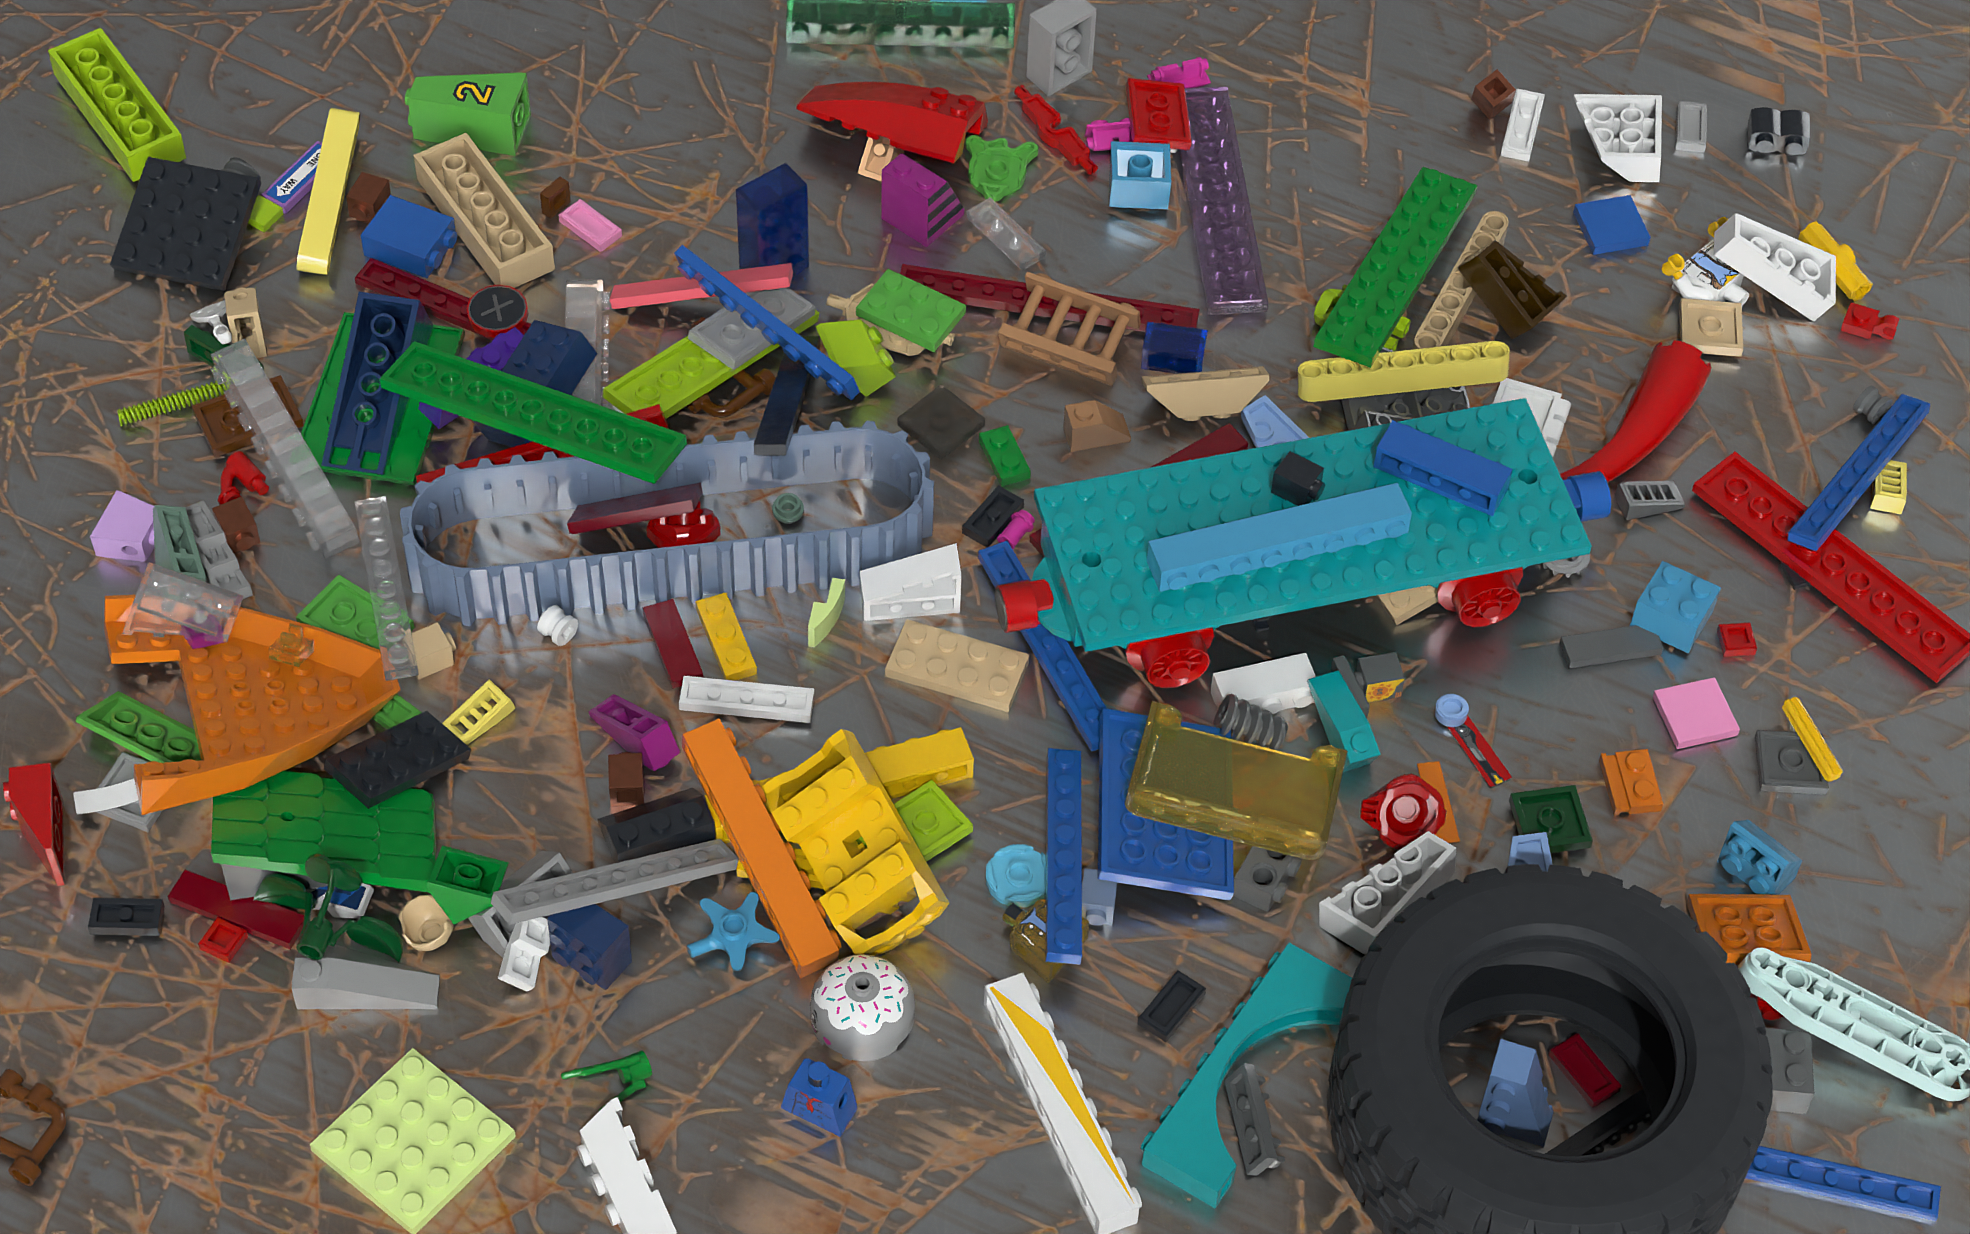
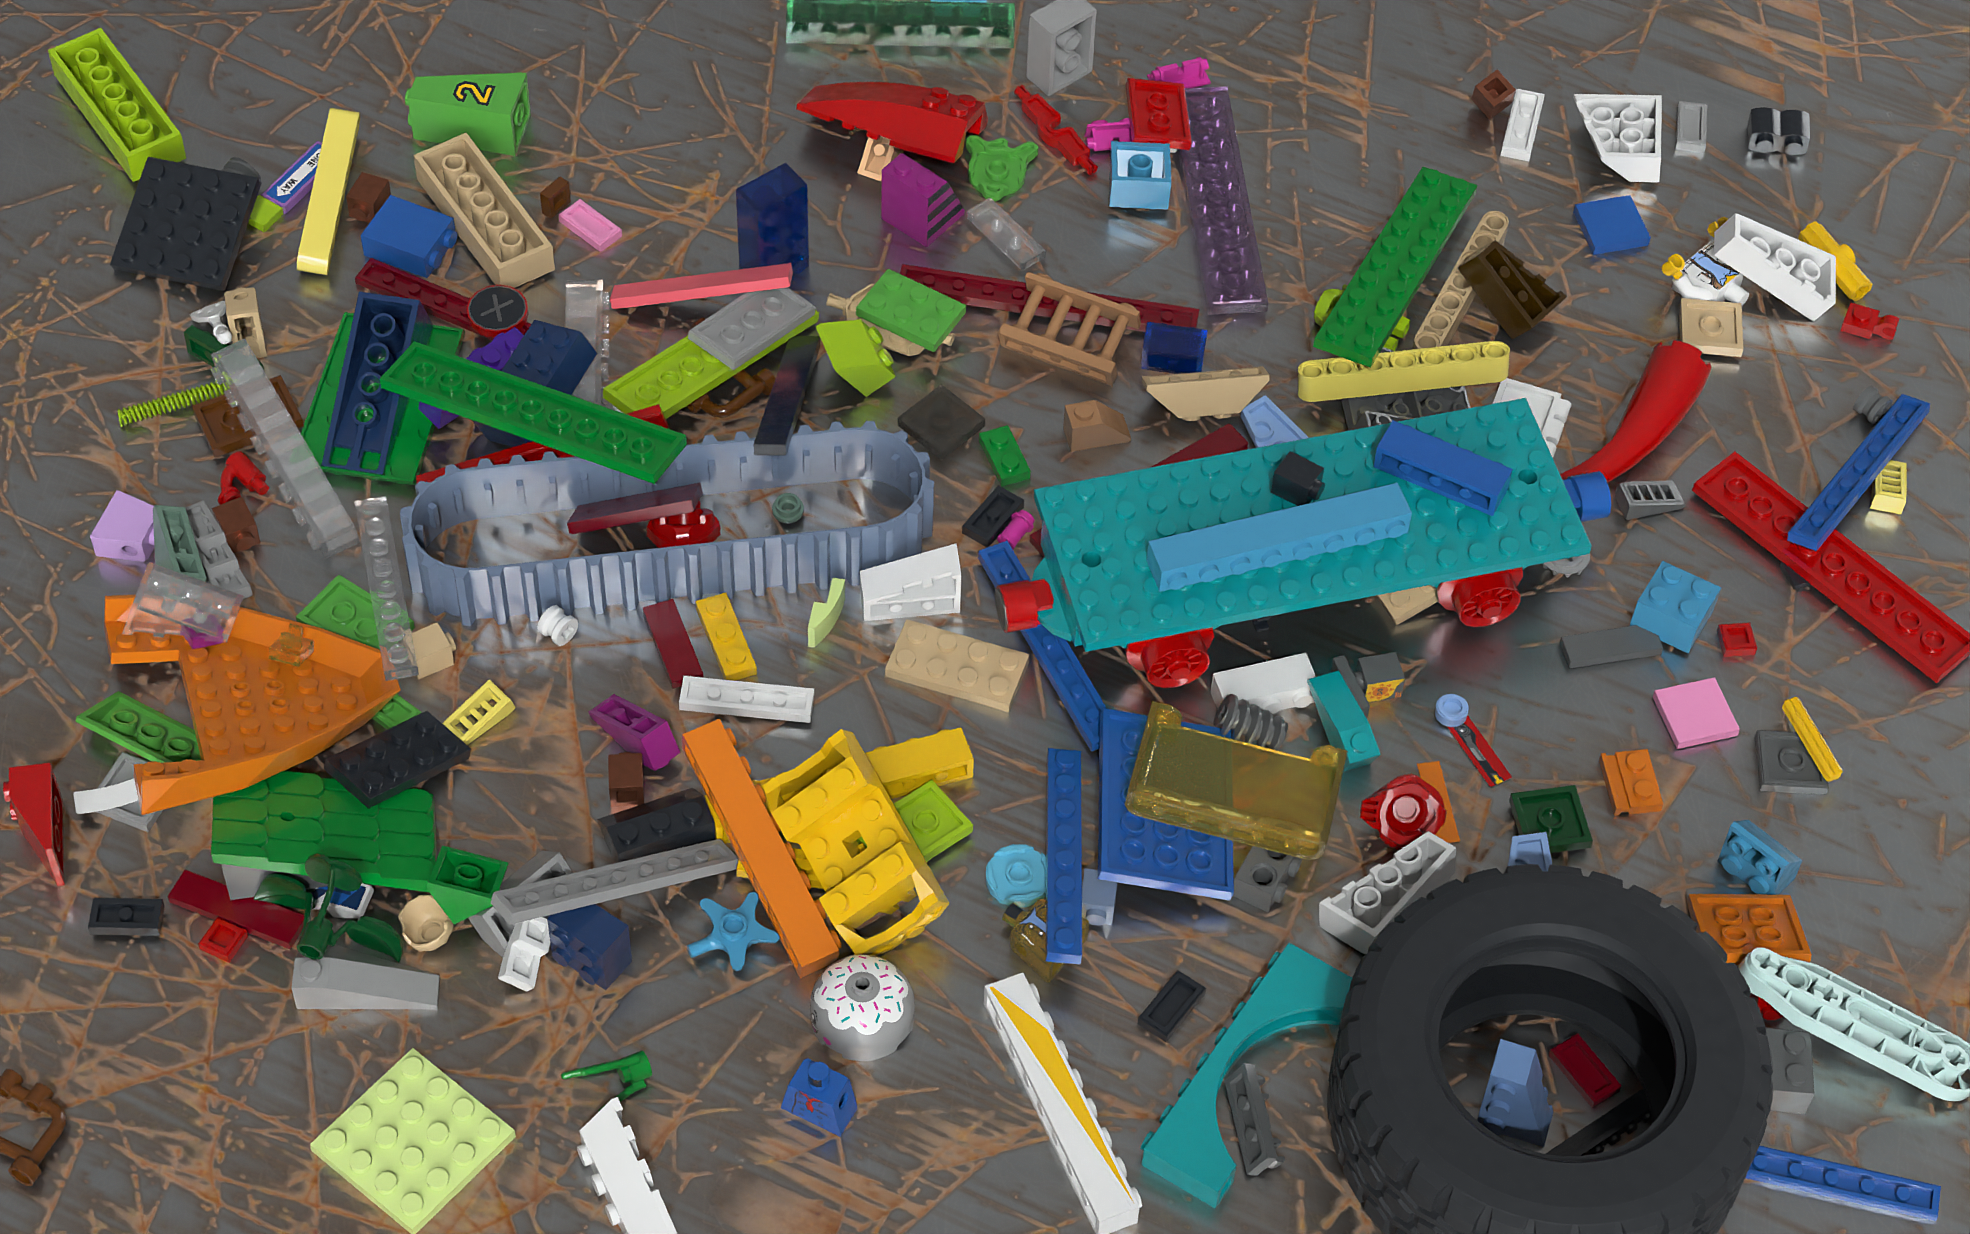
(772, 328): blue plate -> none

